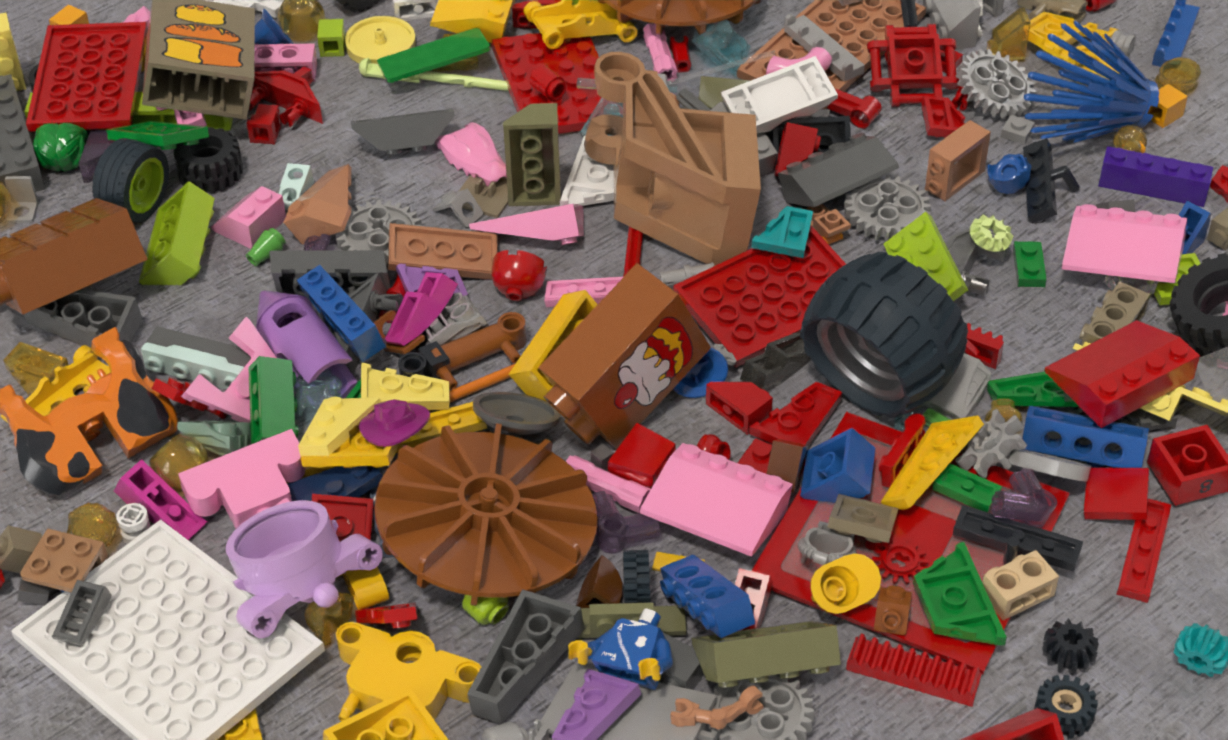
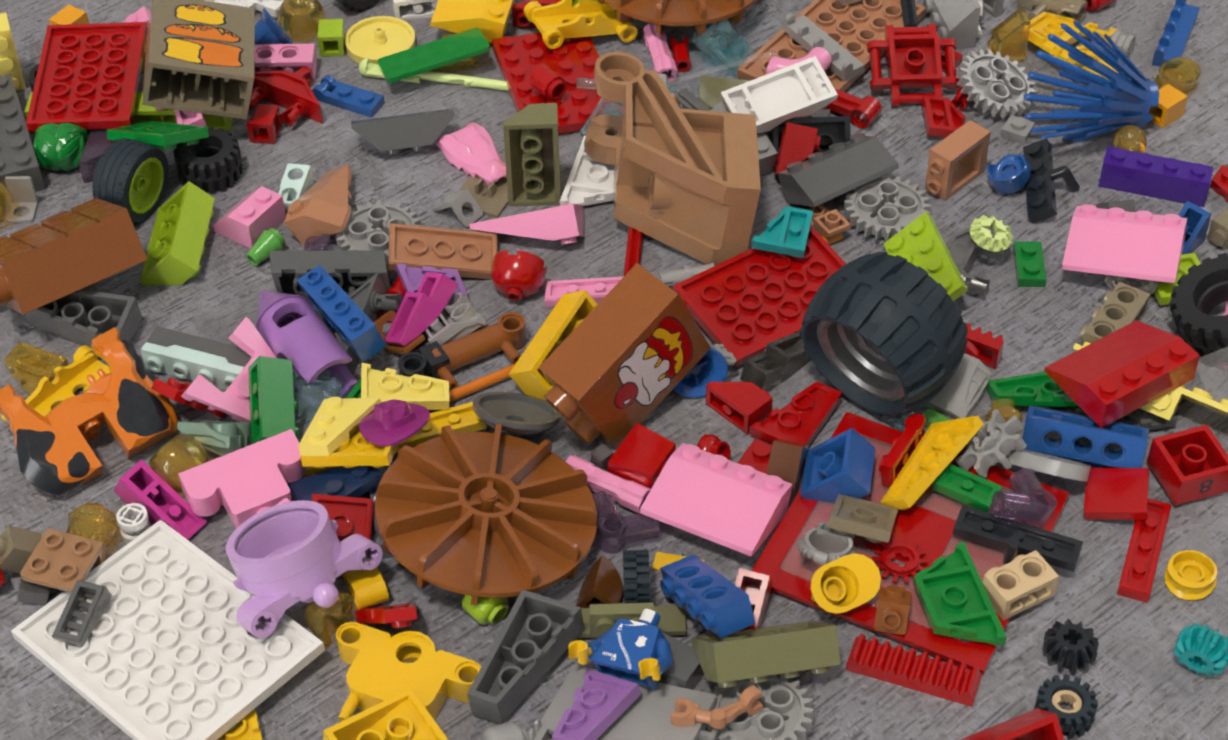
(348, 97): none -> blue plate
(1191, 575): none -> yellow piece

